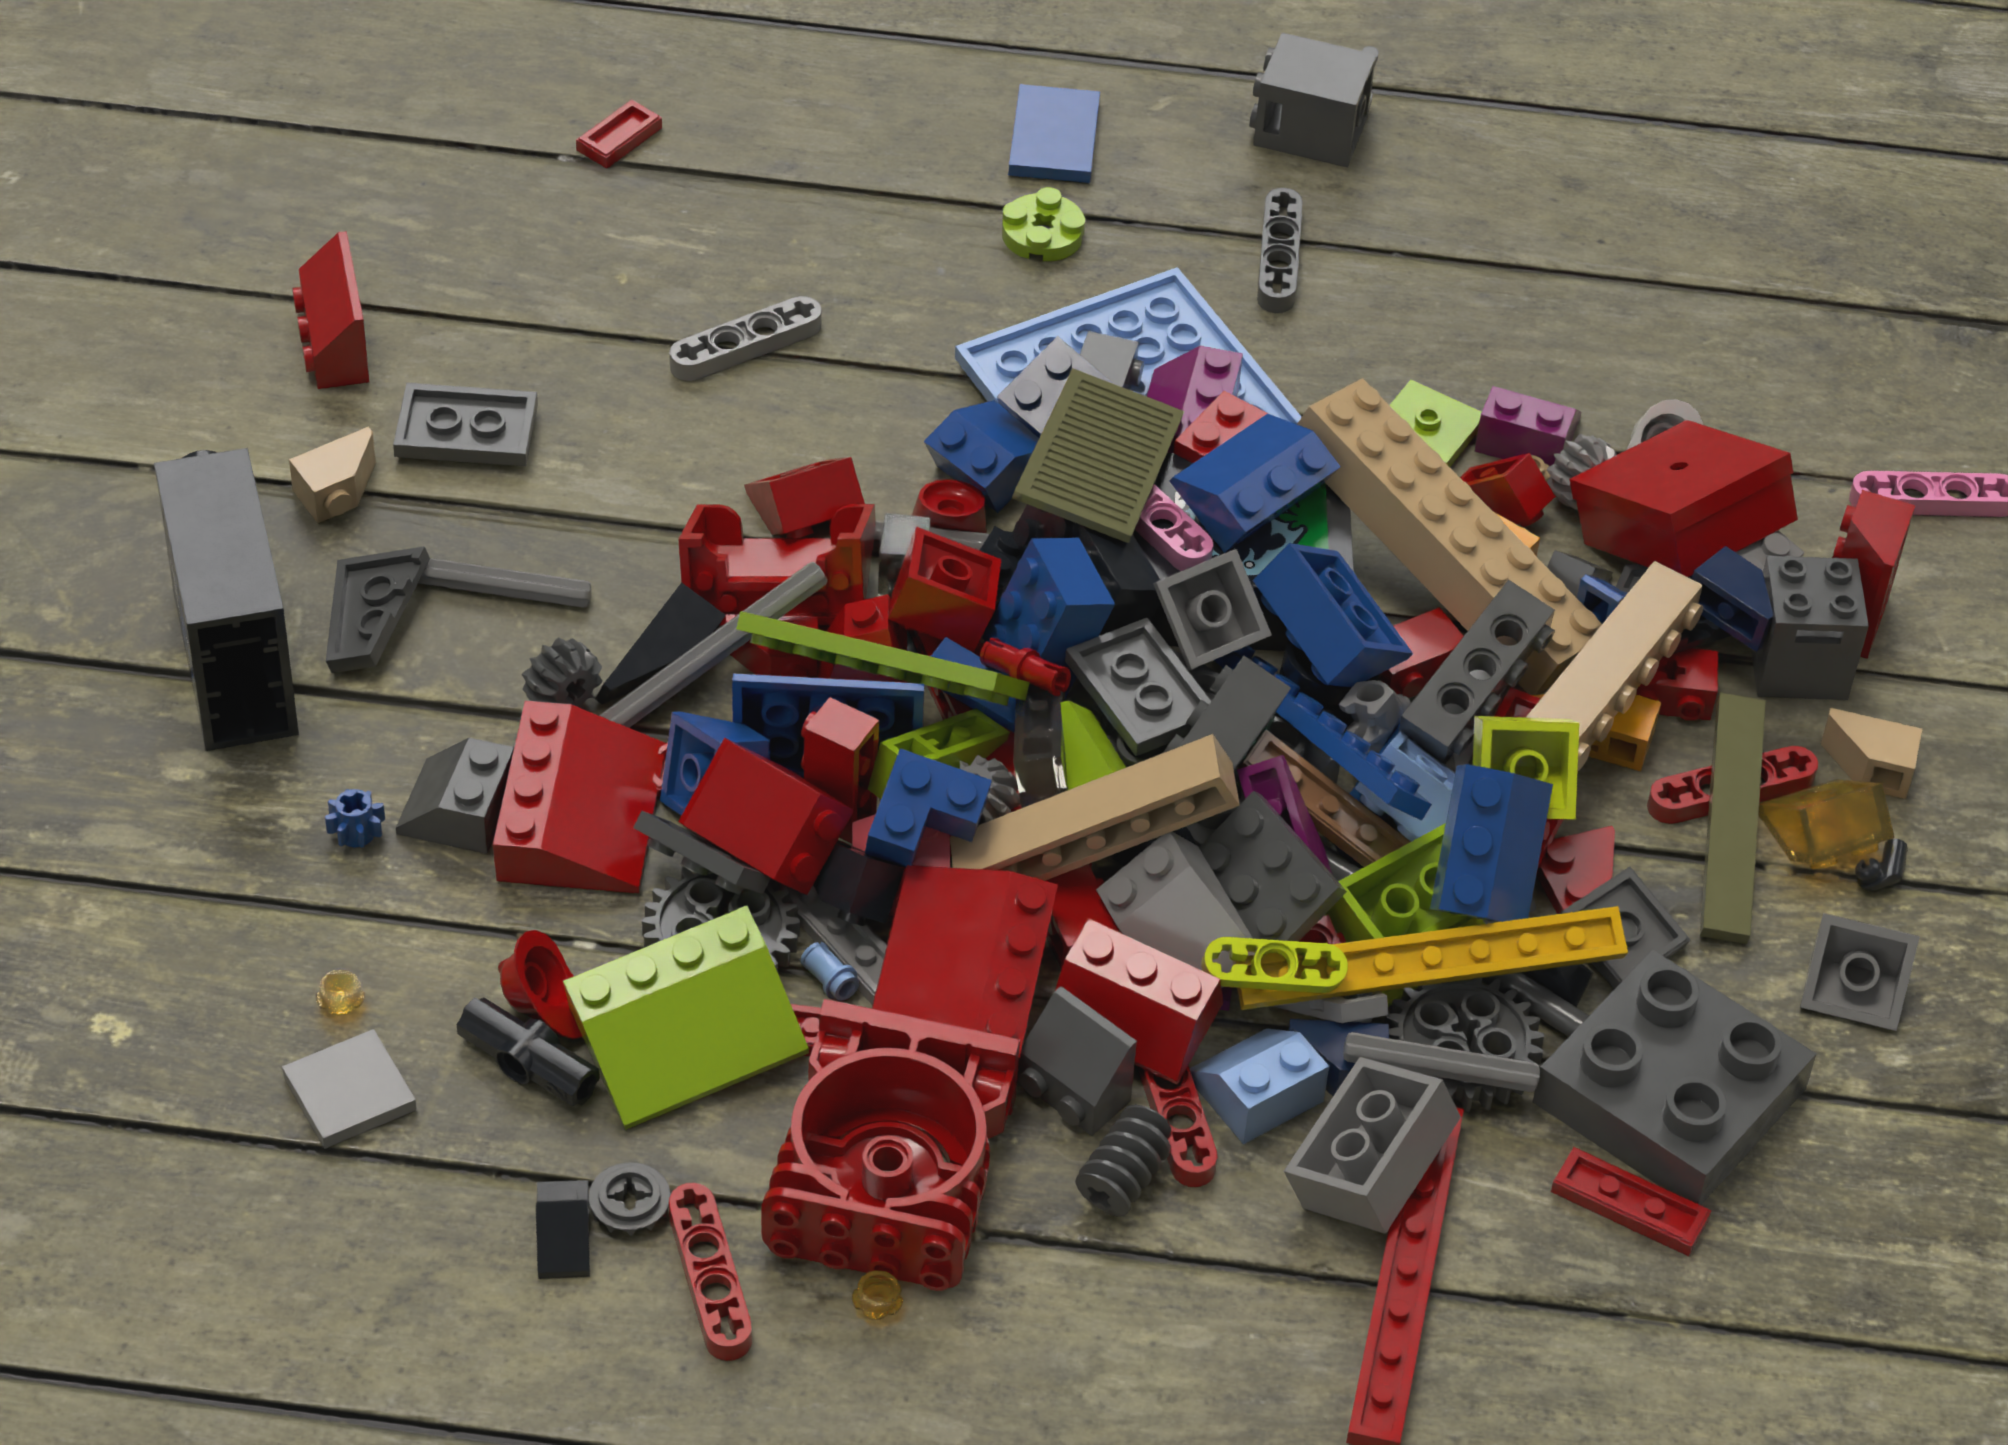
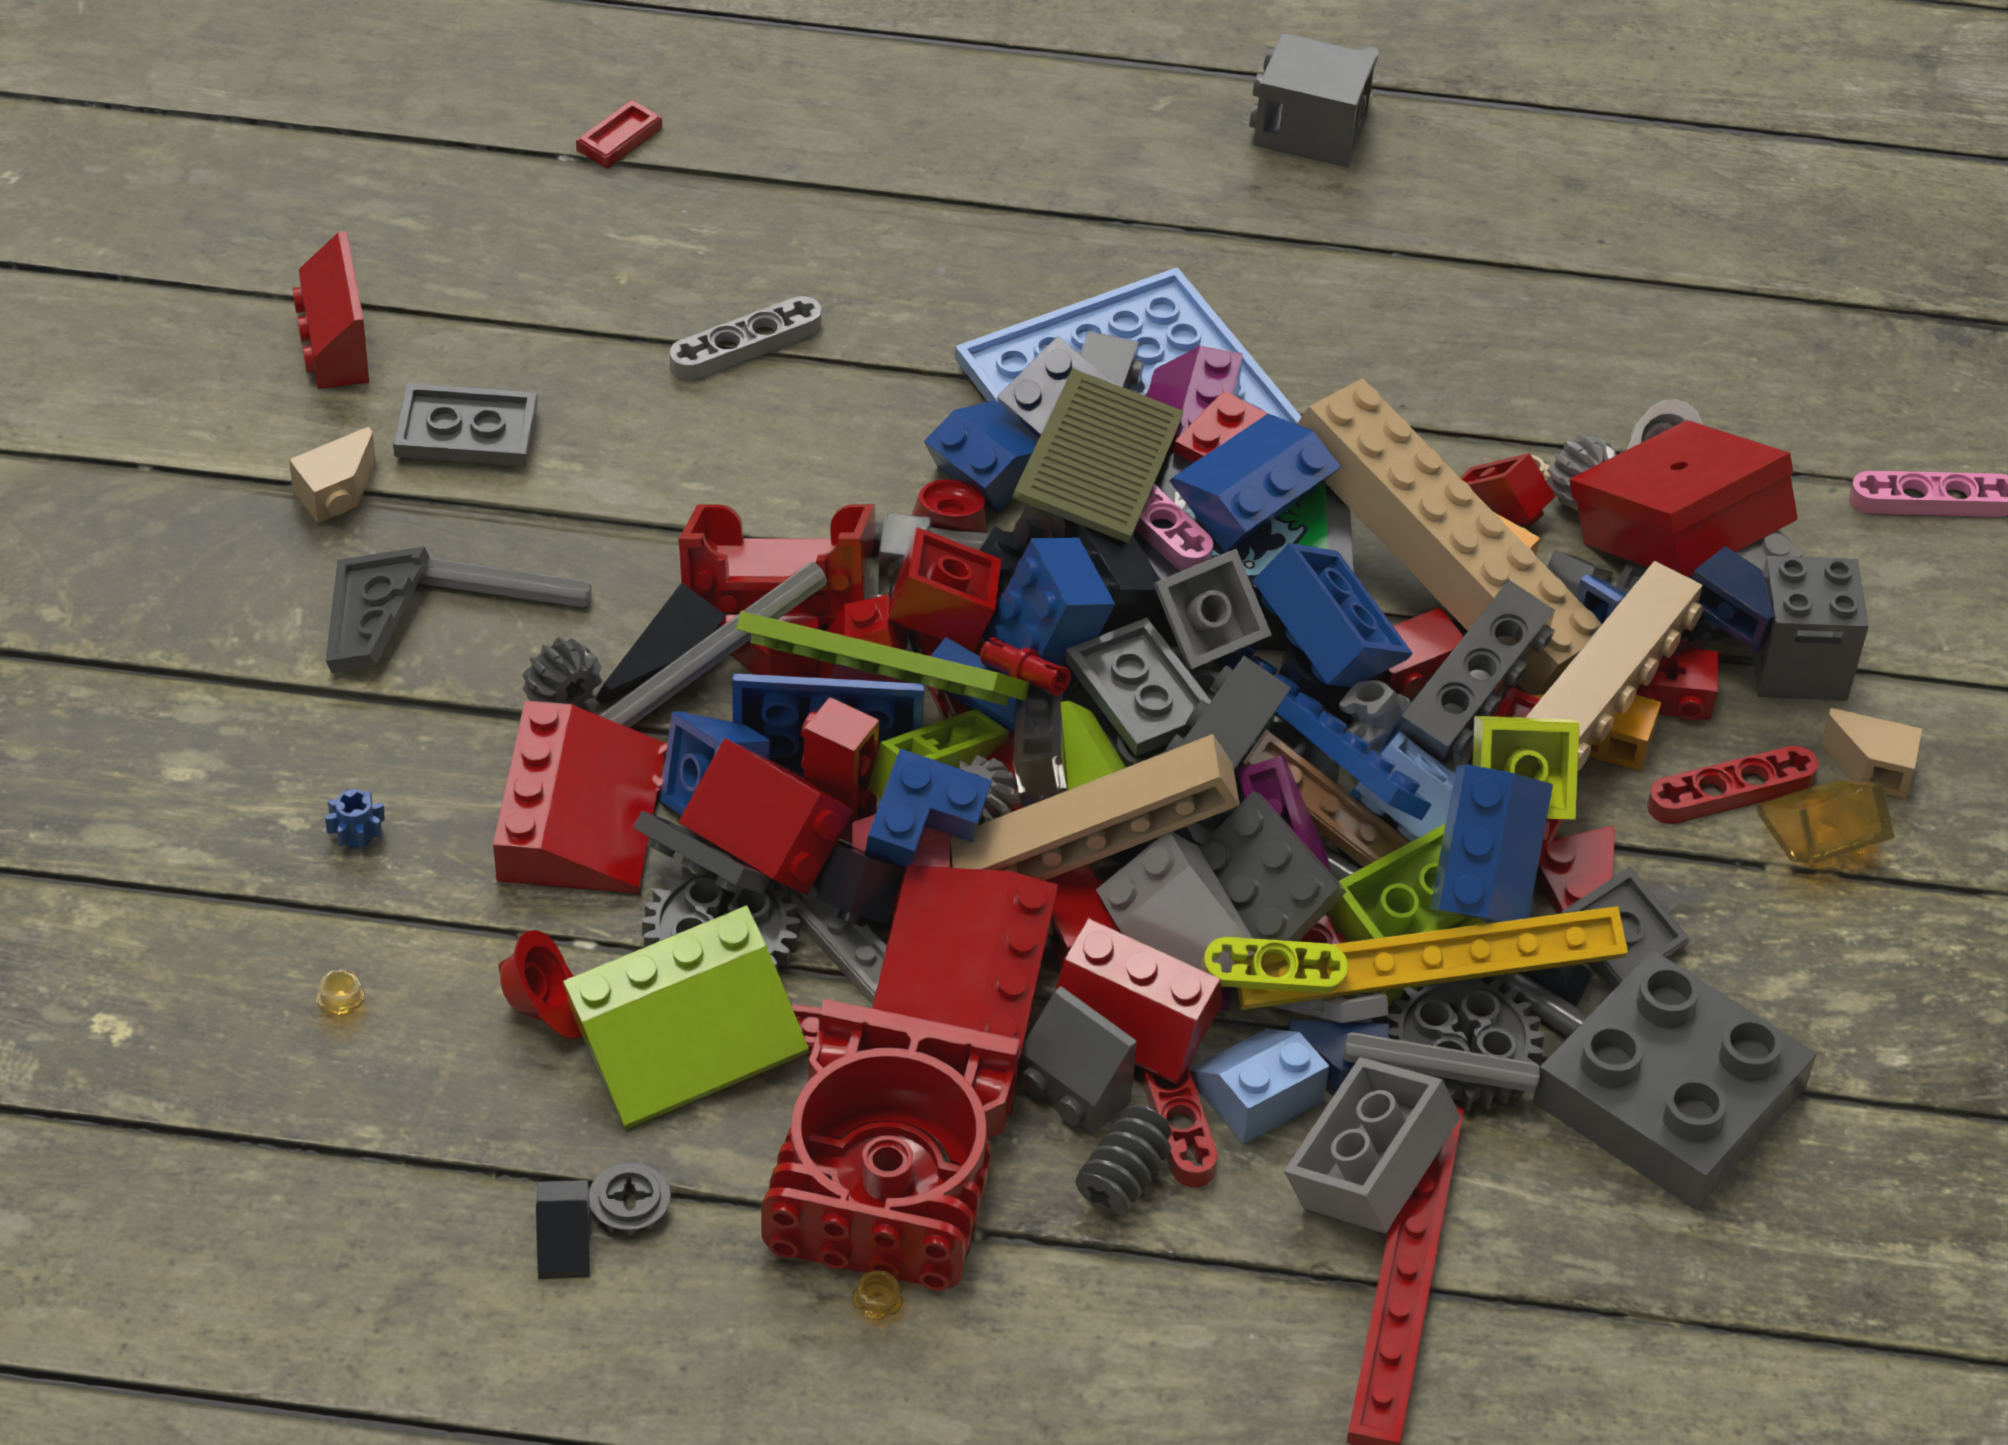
(227, 598): brick -> none
(349, 1088): light grey tile -> none
(459, 796): dark grey slope -> none
(528, 1051): black piece -> none
(710, 1270): red beam -> none
(805, 496): red slope -> none
(837, 979): light blue pin -> none
(1047, 208): lime plate -> none
(1054, 133): tile -> none
(1280, 249): dark grey beam -> none
(1437, 419): lime plate -> none
(1524, 424): magenta slope -> none
(1631, 1201): red tile -> none
(1733, 819): olive tile -> none
(1859, 971): light grey slope -> none
(1876, 538): red slope -> none
(1883, 873): black arm -> none

